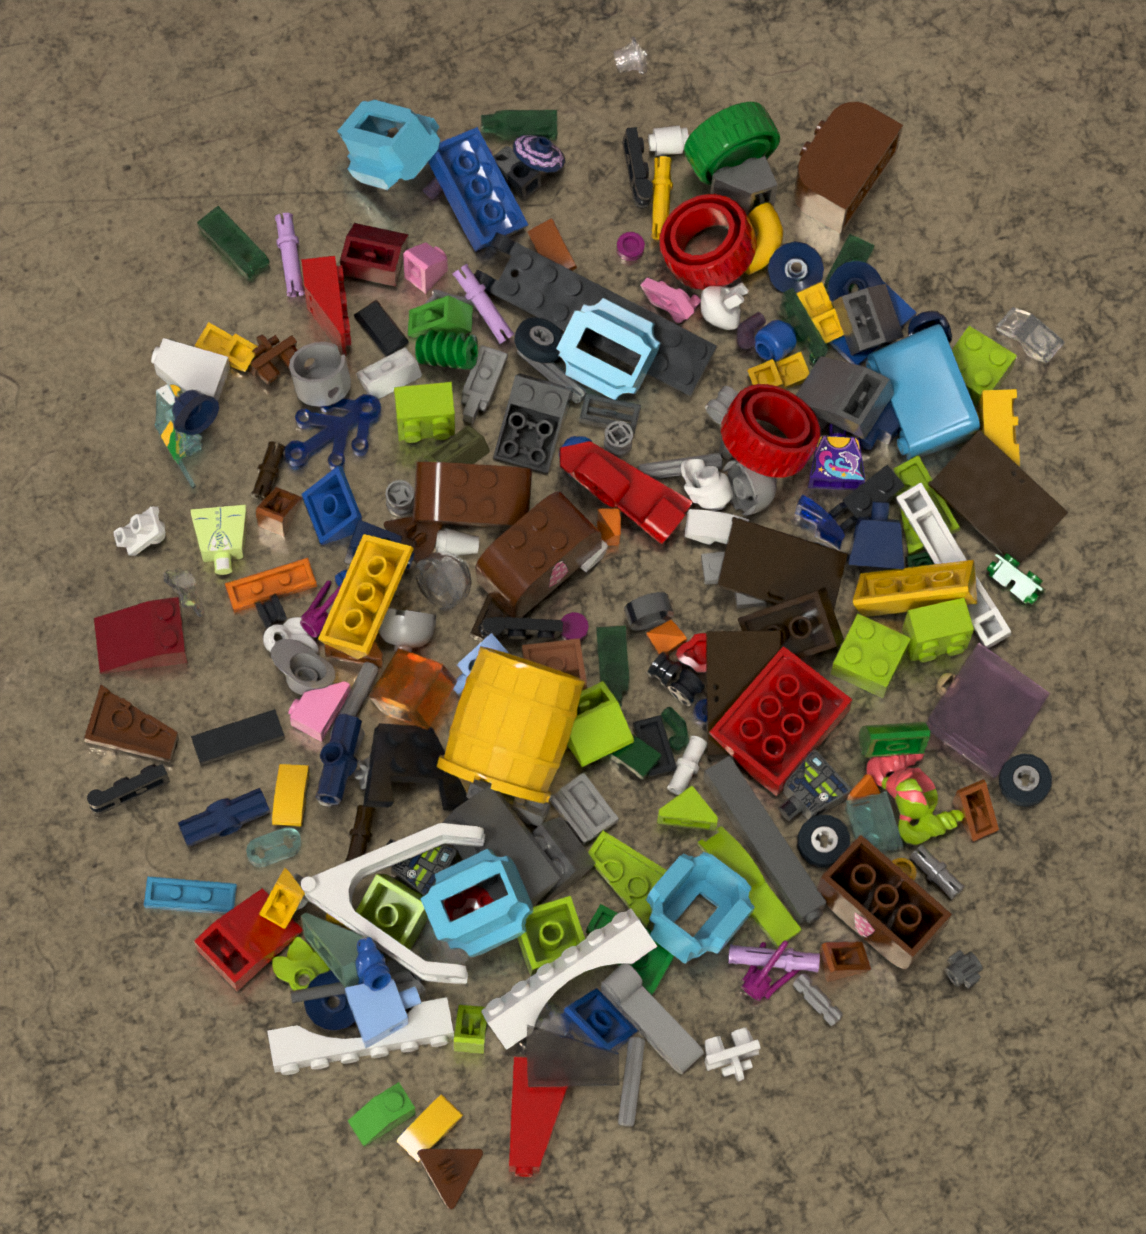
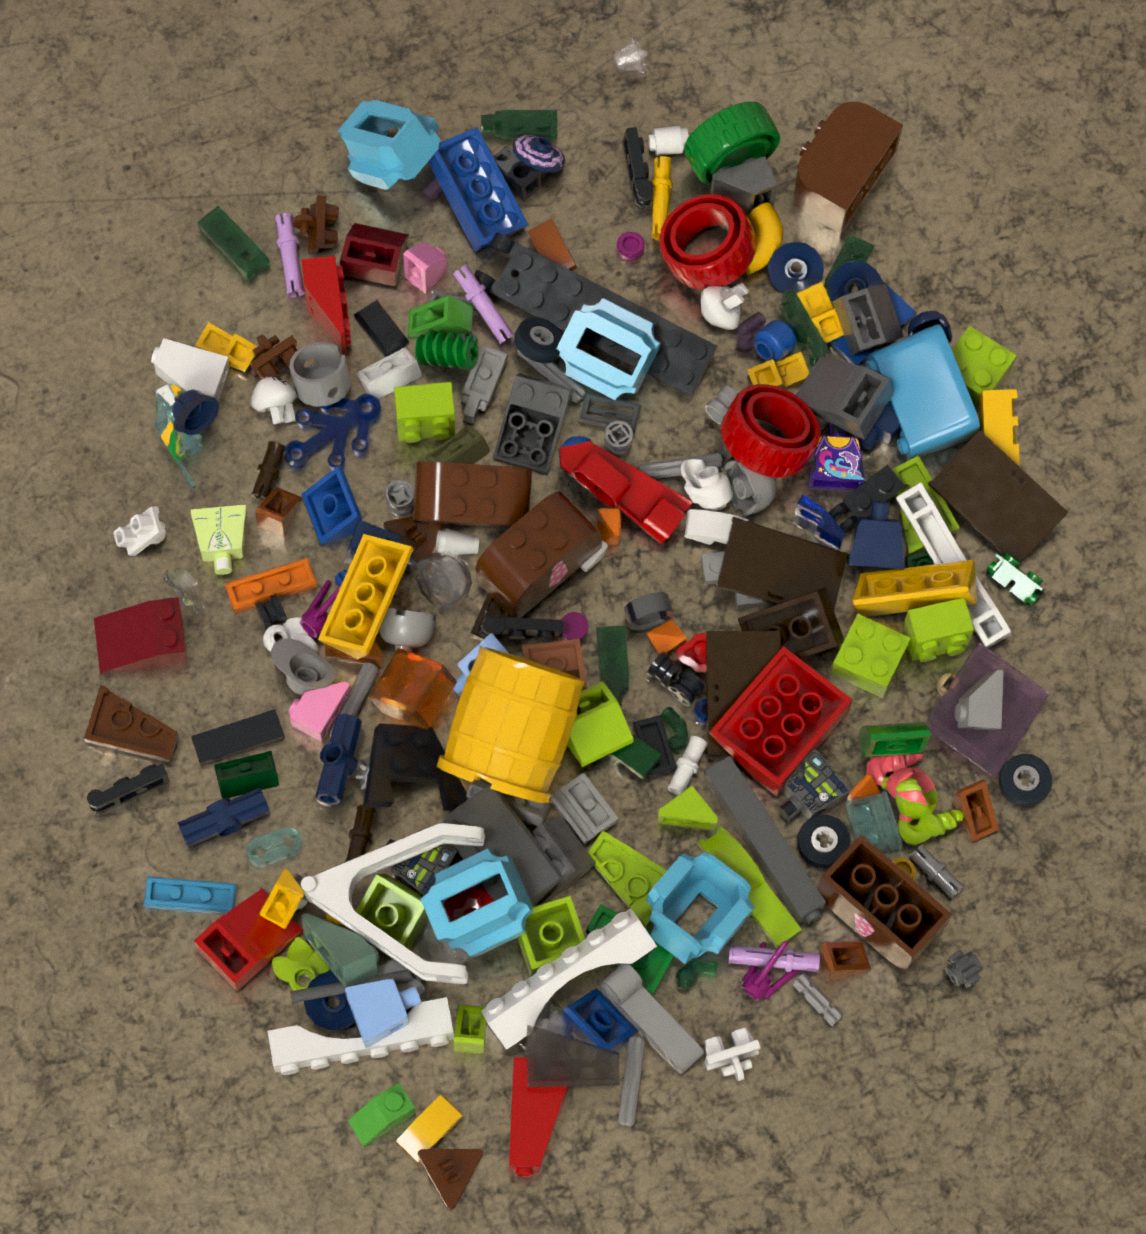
(246, 774): none -> dark green slope
(274, 396): none -> white piece
(290, 795): yellow slope -> none
(313, 221): none -> reddish brown hips
(371, 965): blue animal -> none
(670, 299): bright pink plate -> none
(694, 969): none -> clear green arm
(982, 704): none -> light grey slope
(1033, 335): clear slope -> none

